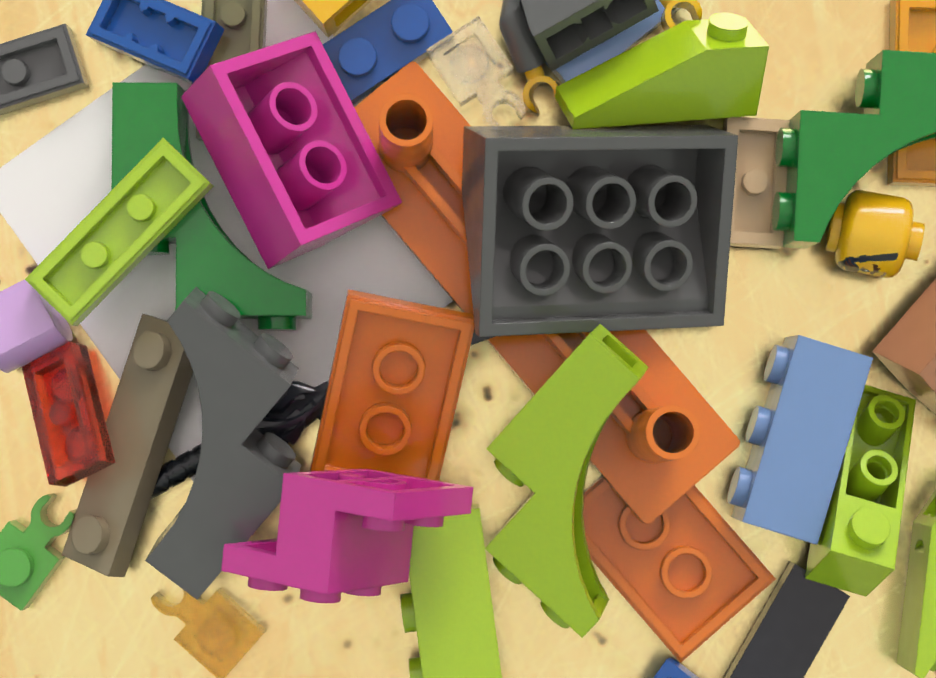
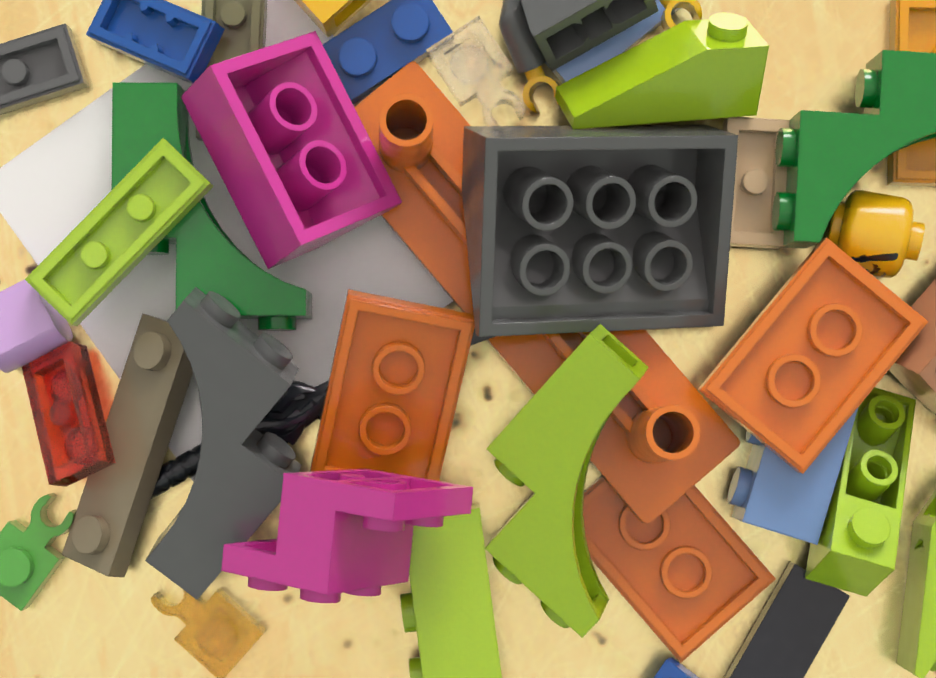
(813, 355): none -> orange tile

